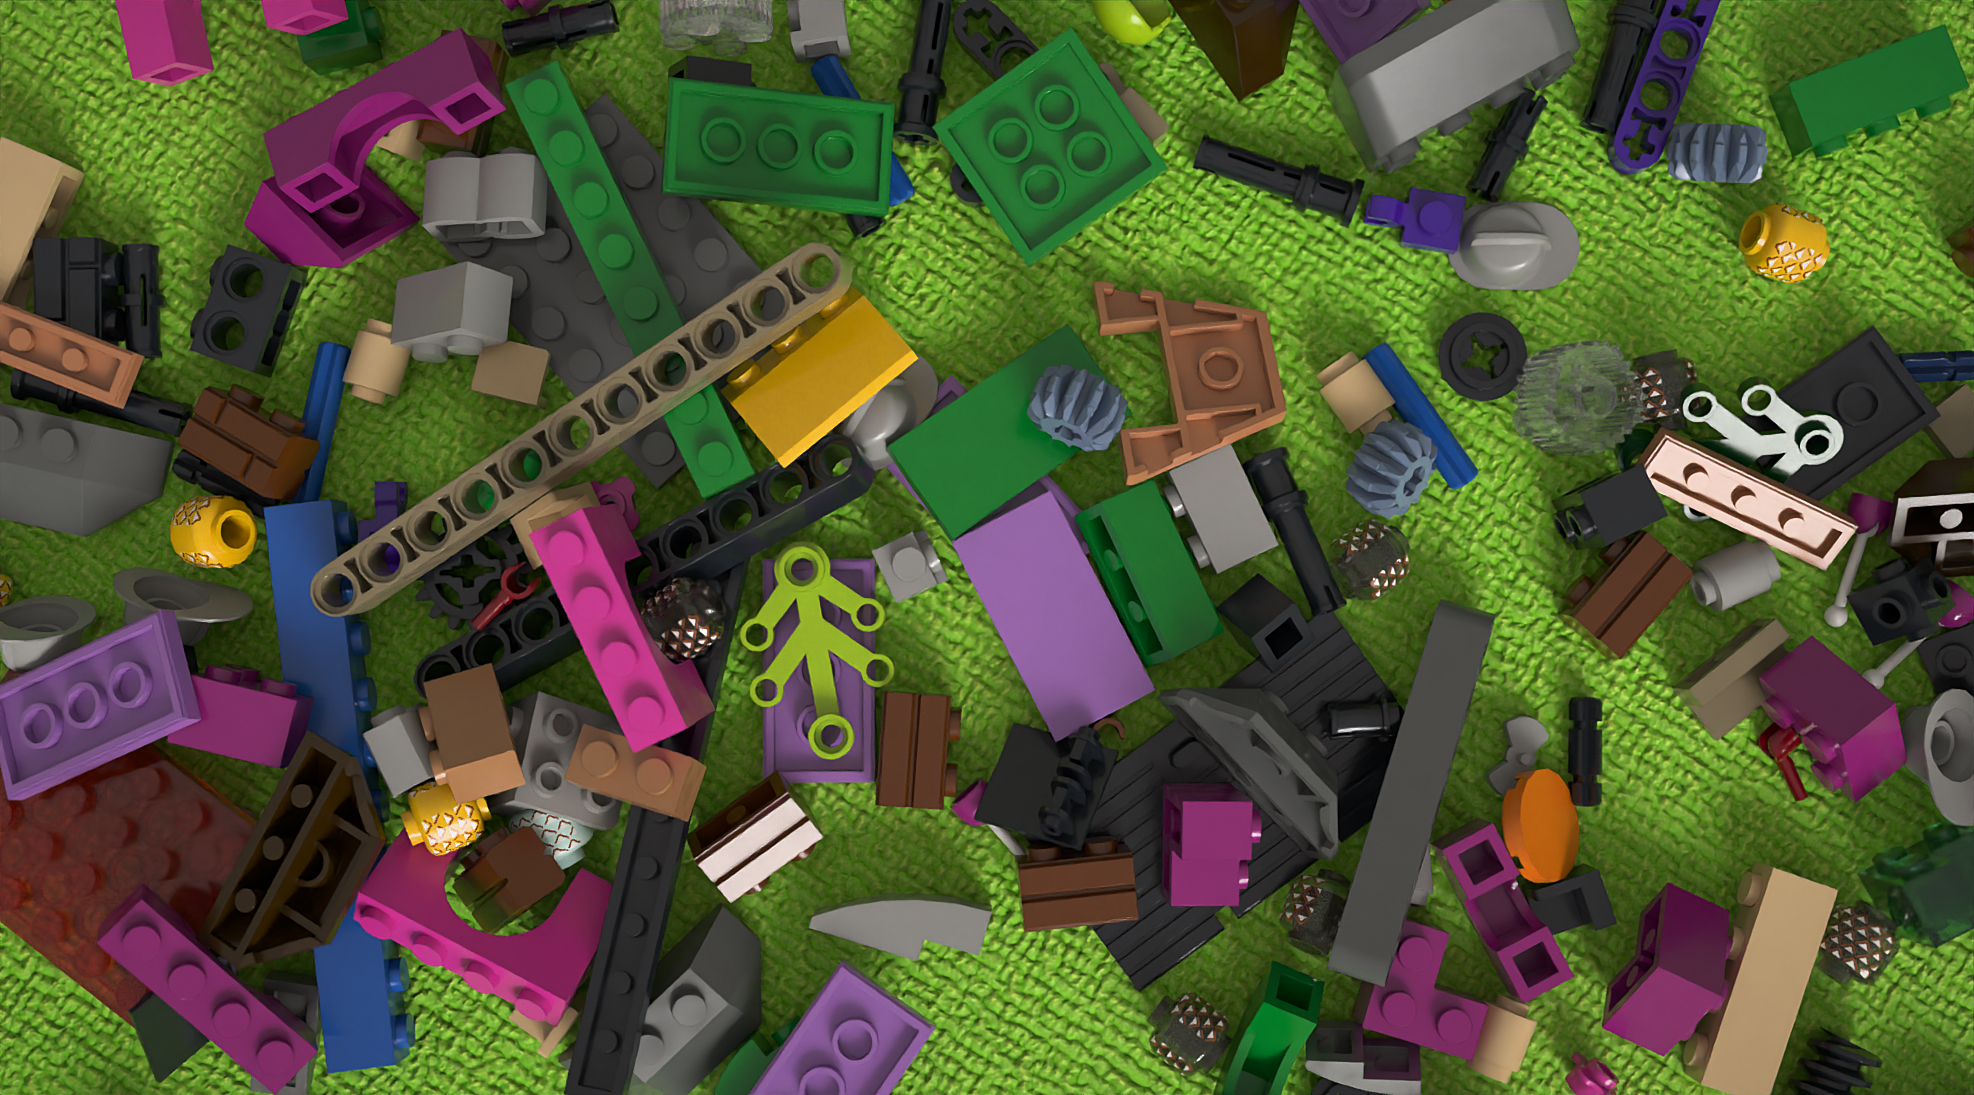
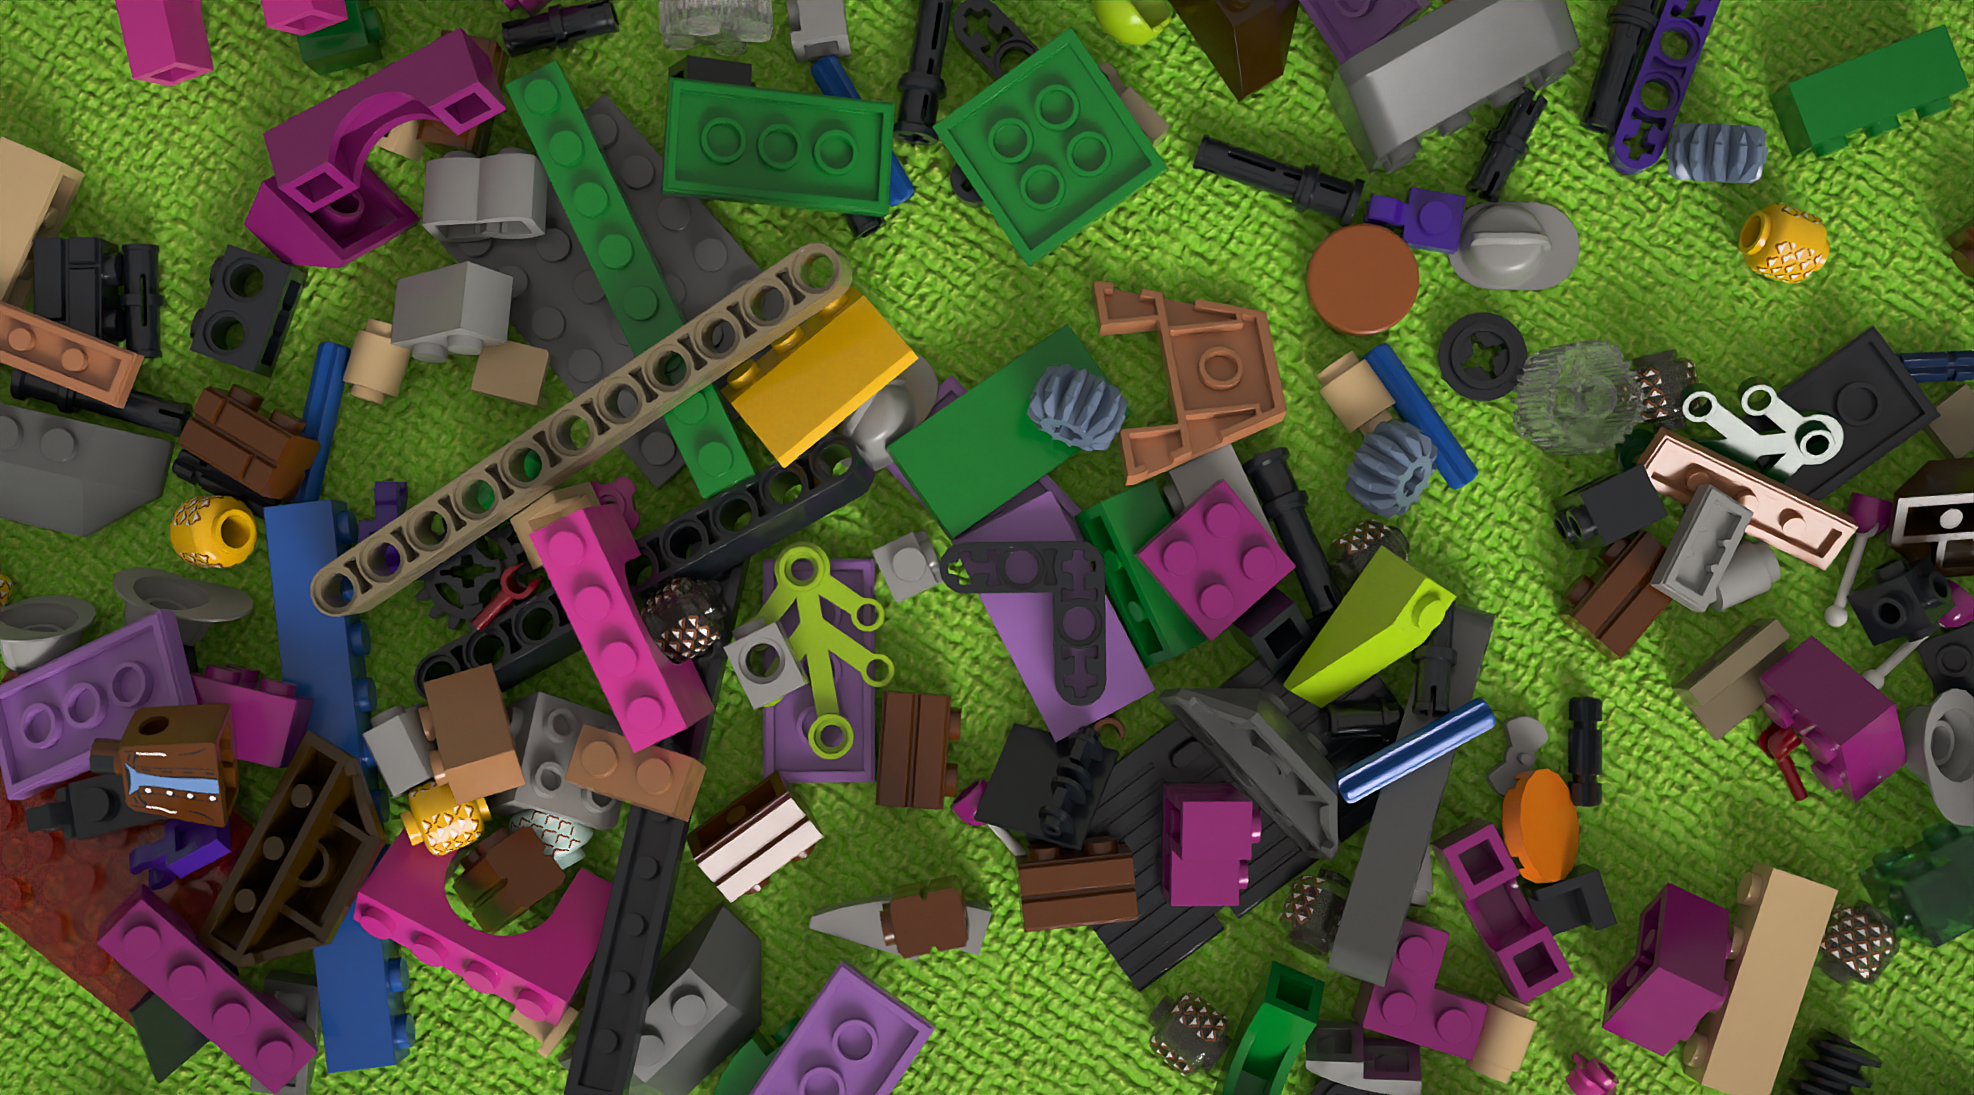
(89, 810): none -> black hinge
(175, 762): none -> reddish brown torso
(181, 851): none -> dark purple plate
(759, 688): none -> light grey brick
(926, 917): none -> reddish brown brick
(1049, 579): none -> black beam
(1214, 560): none -> magenta plate
(1362, 280): none -> dark orange tile
(1375, 624): none -> lime slope
(1415, 750): none -> blue axle
(1434, 666): none -> black pin
(1701, 548): none -> light grey plate

